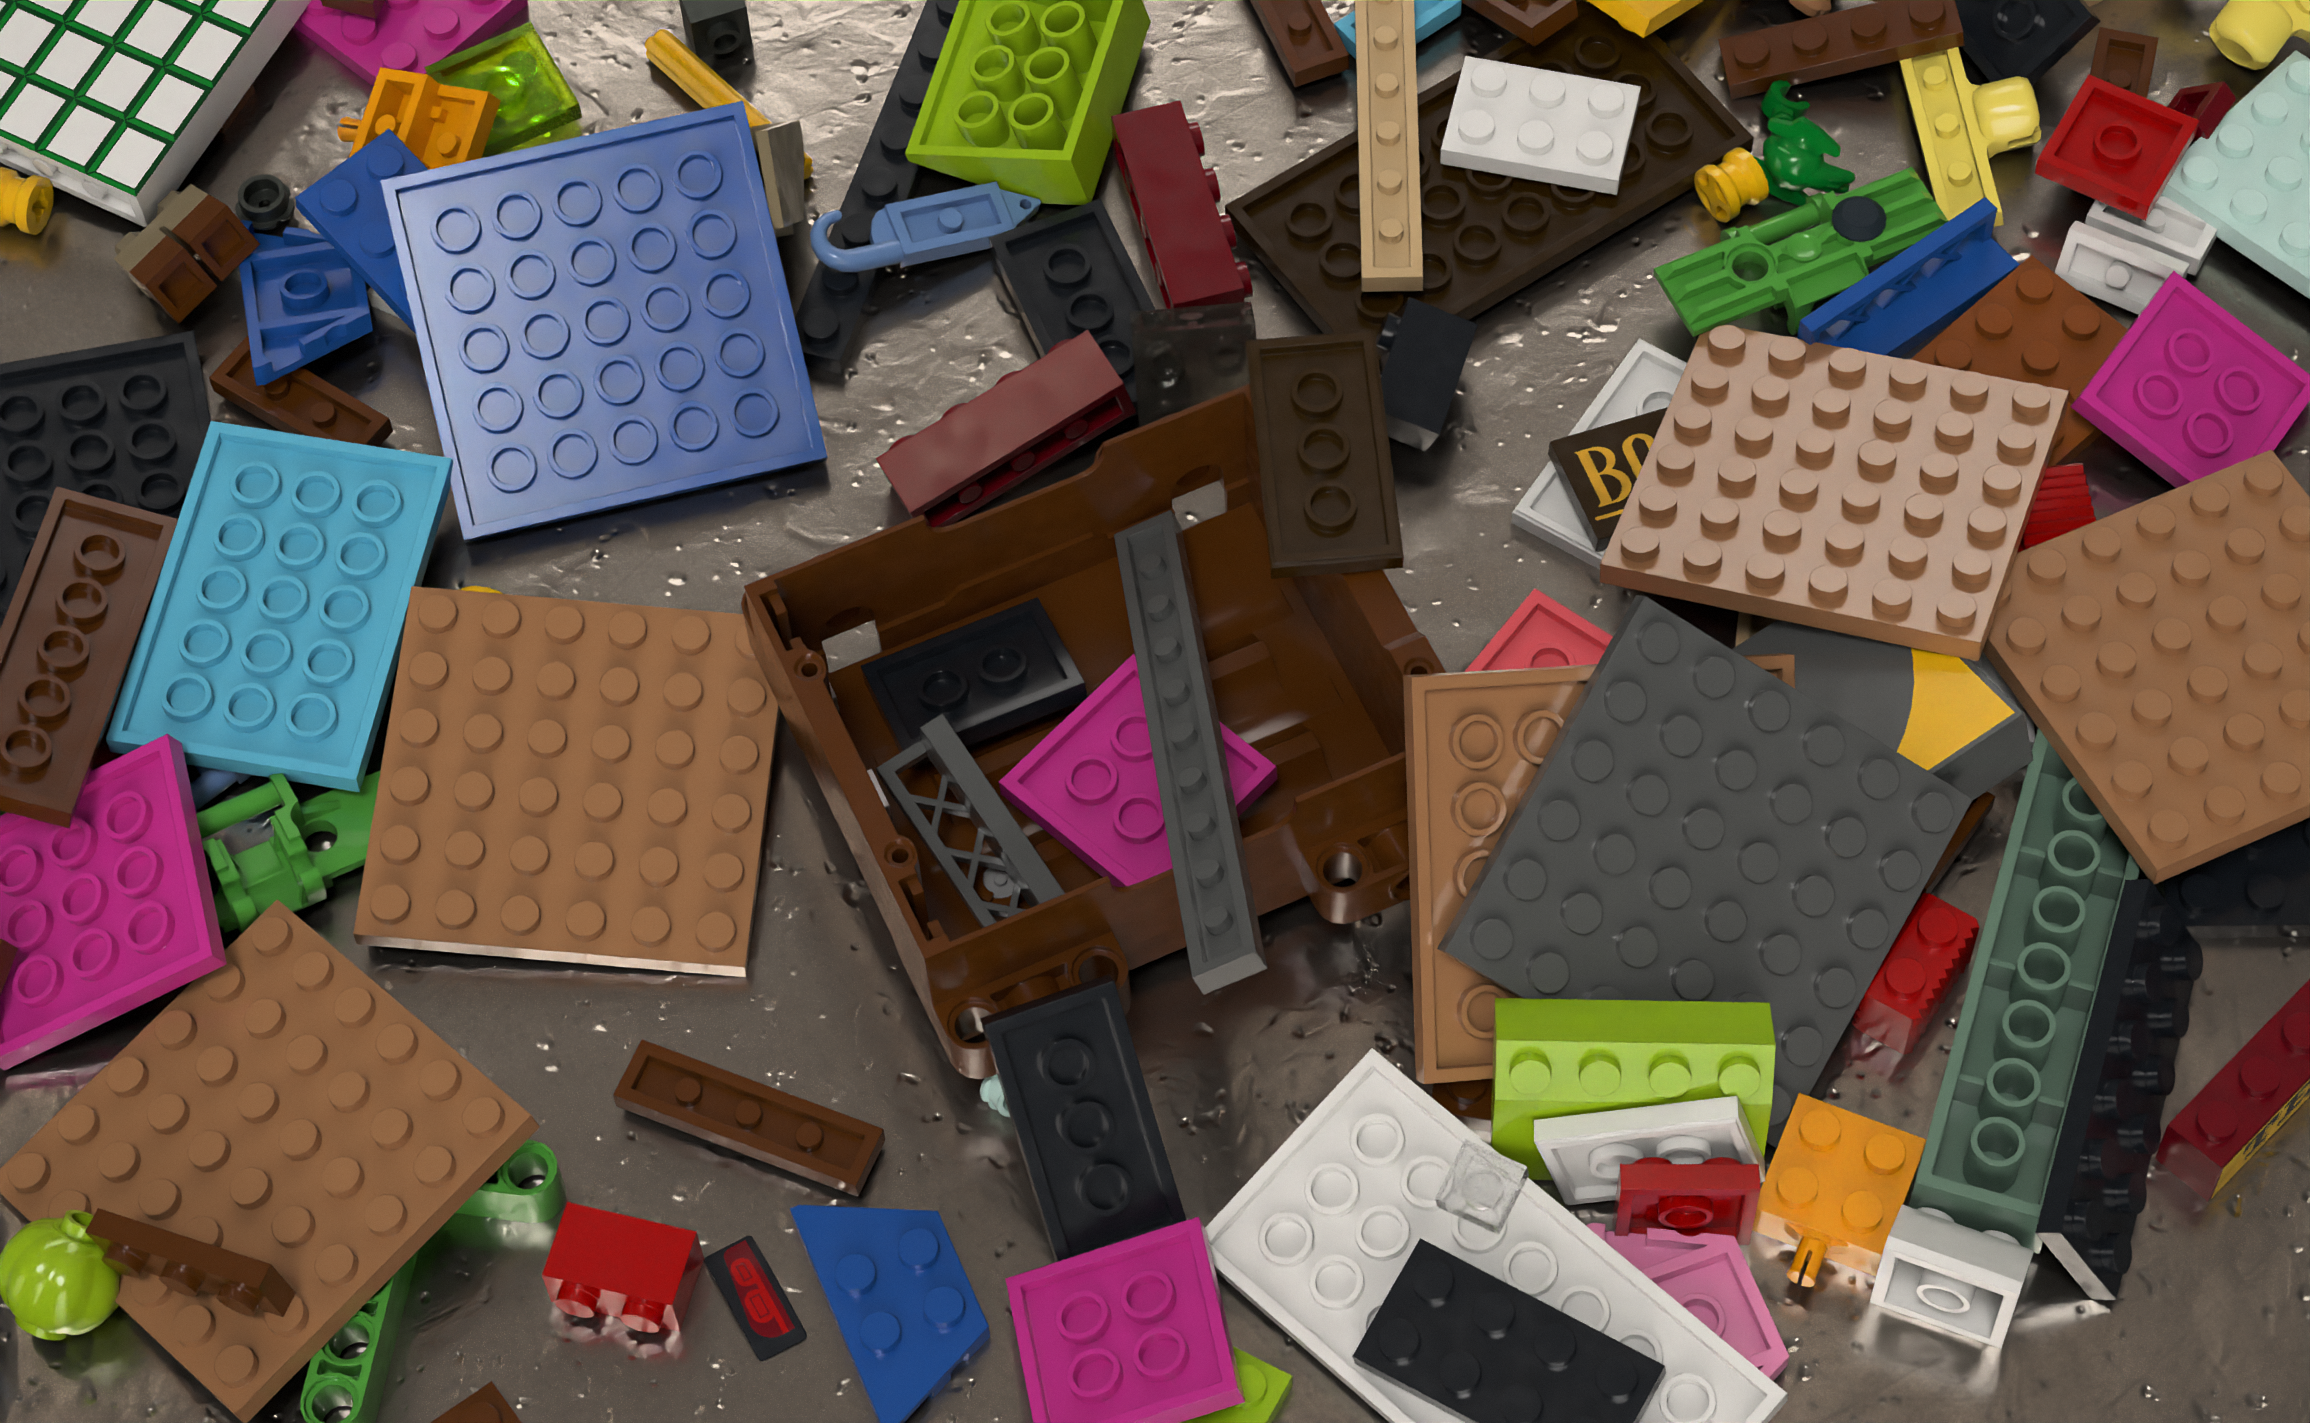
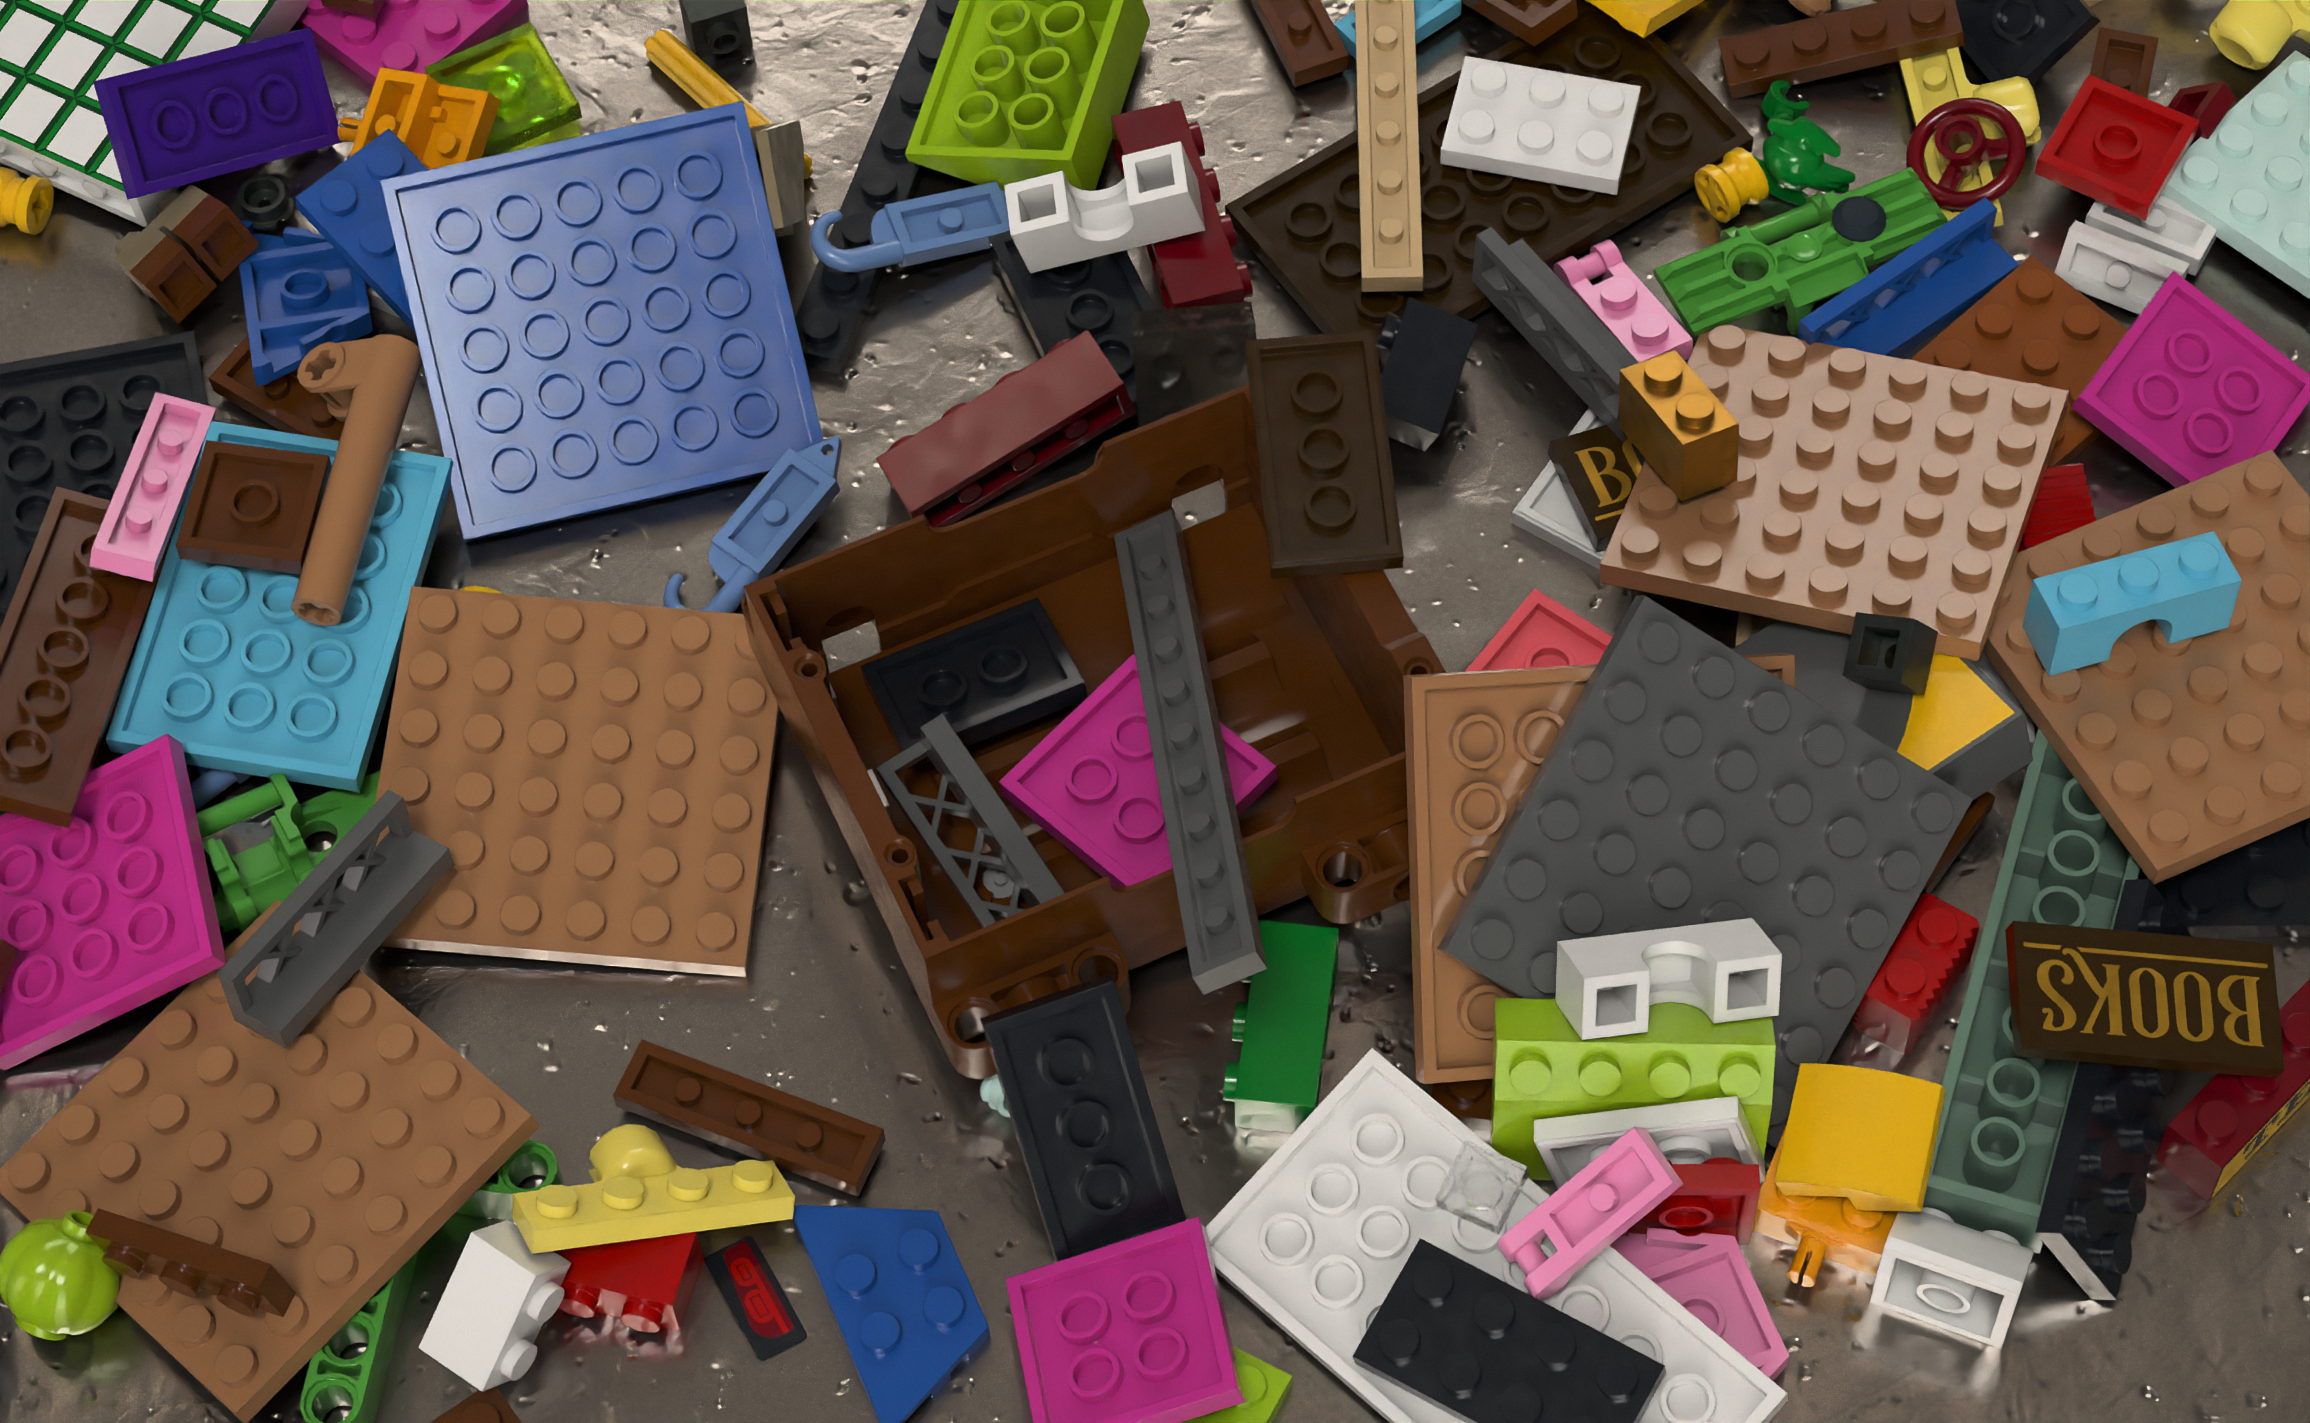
(152, 488): none -> bright pink plate
(217, 112): none -> dark purple plate
(253, 507): none -> reddish brown plate
(337, 926): none -> dark grey fence
(369, 391): none -> medium nougat axle
(495, 1307): none -> white brick
(647, 1195): none -> light yellow plate
(768, 523): none -> medium blue plate
(1066, 225): none -> white arch
(1284, 1028): none -> green brick
(1553, 322): none -> dark grey fence
(1590, 1212): none -> bright pink plate
(1623, 303): none -> bright pink plate
(1678, 425): none -> pearl gold brick
(1716, 966): none -> white arch
(1860, 1137): none -> yellow slope
(1890, 653): none -> pearl dark grey plate
(1957, 128): none -> dark red piece
(2084, 610): none -> medium azure arch
(2144, 999): none -> dark brown tile

